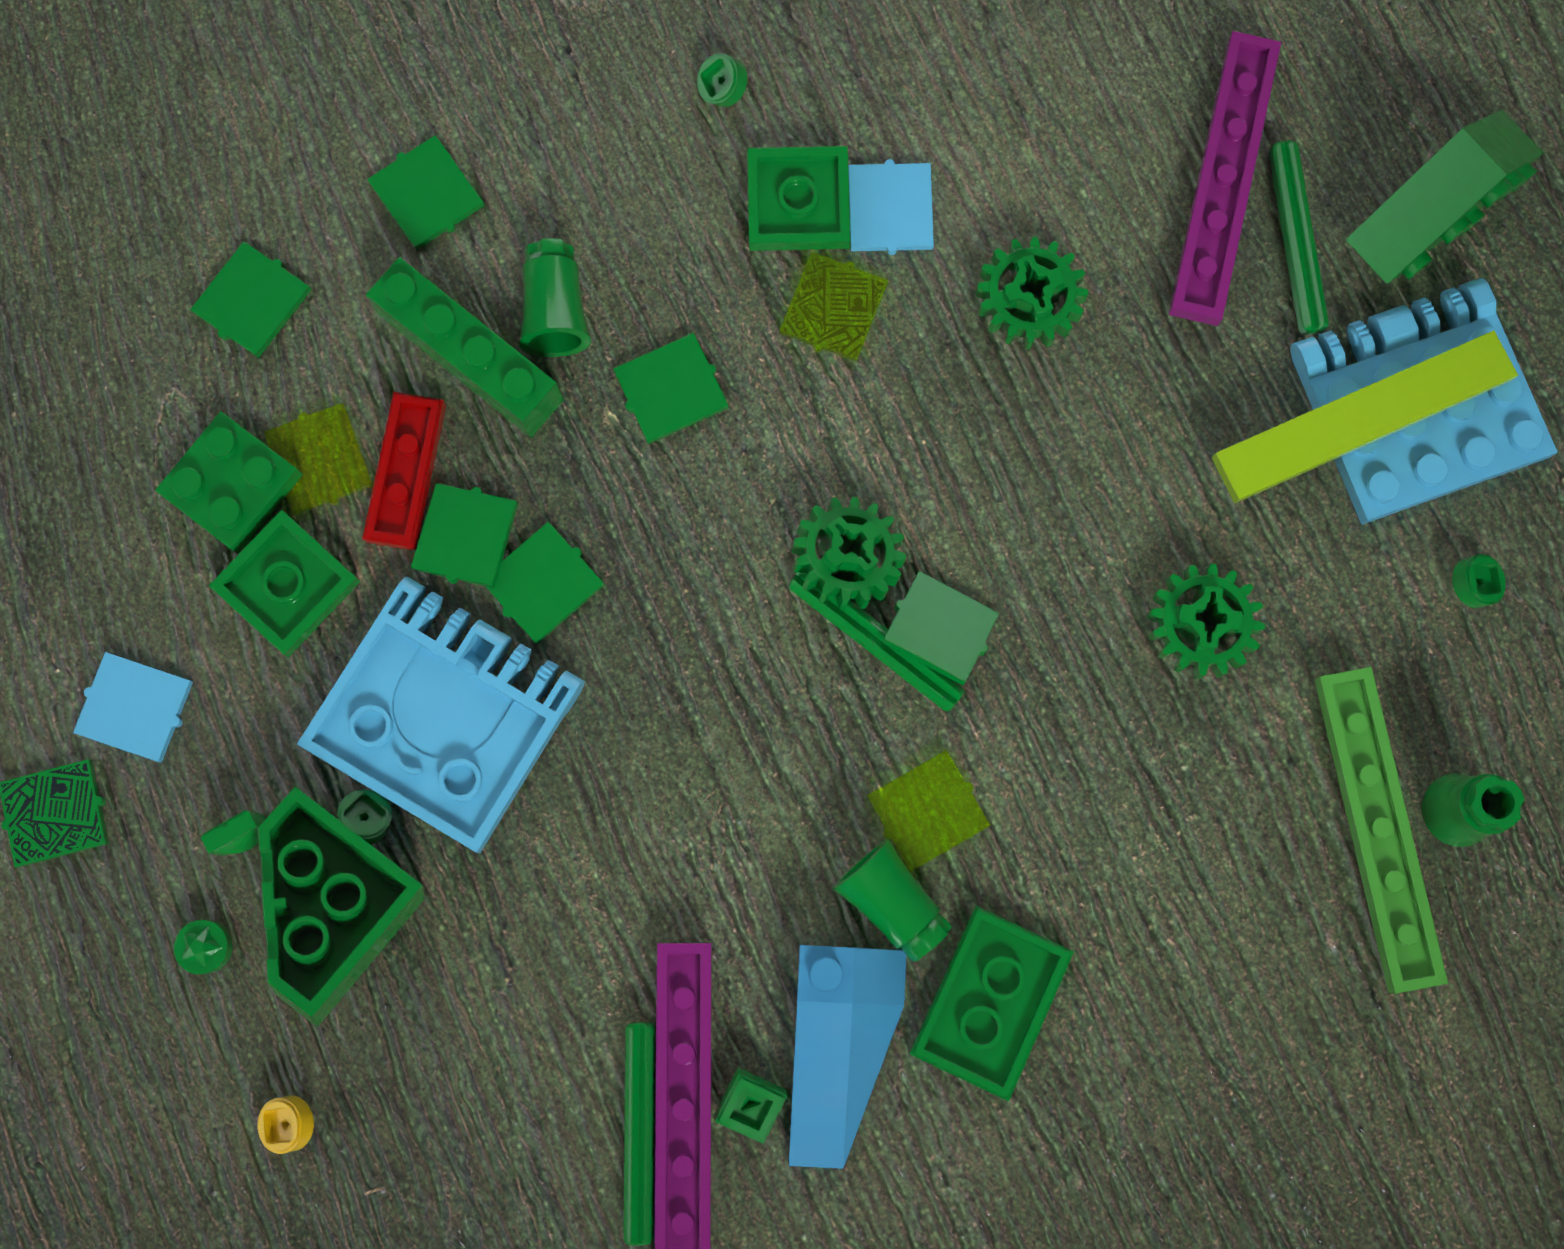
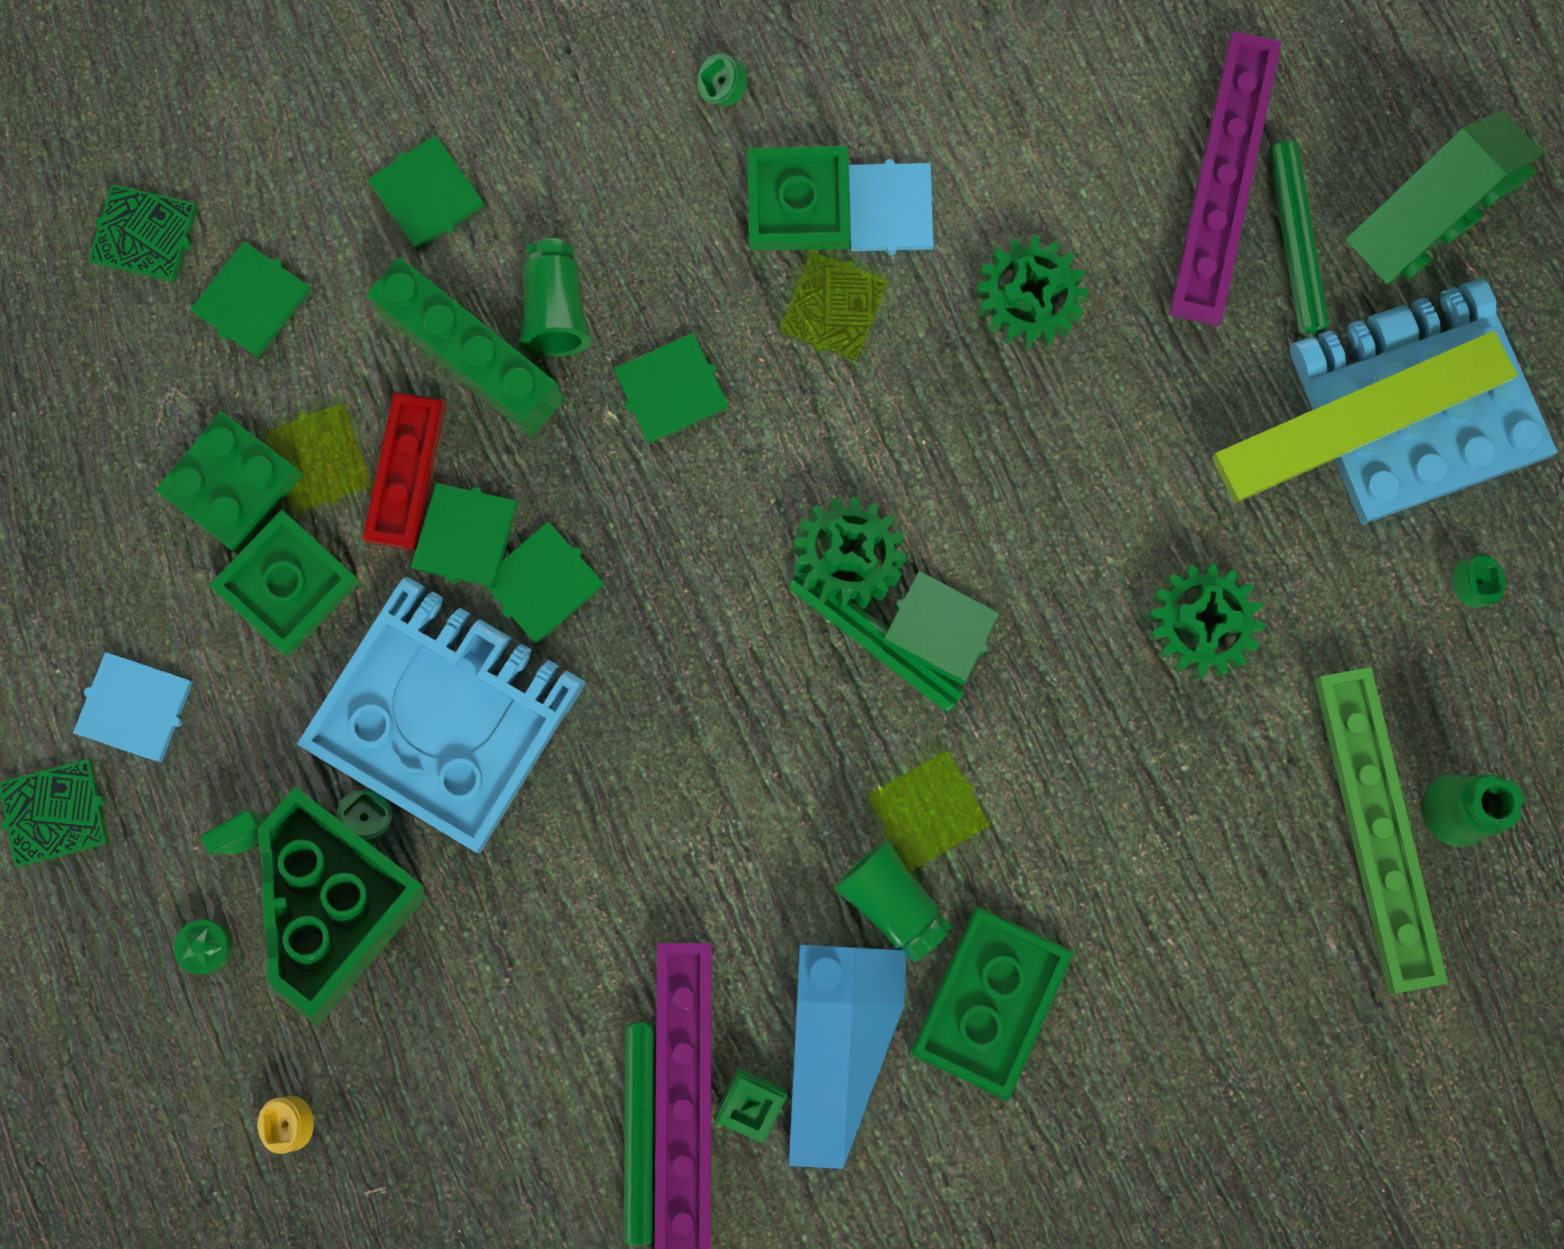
(143, 233): none -> green piece

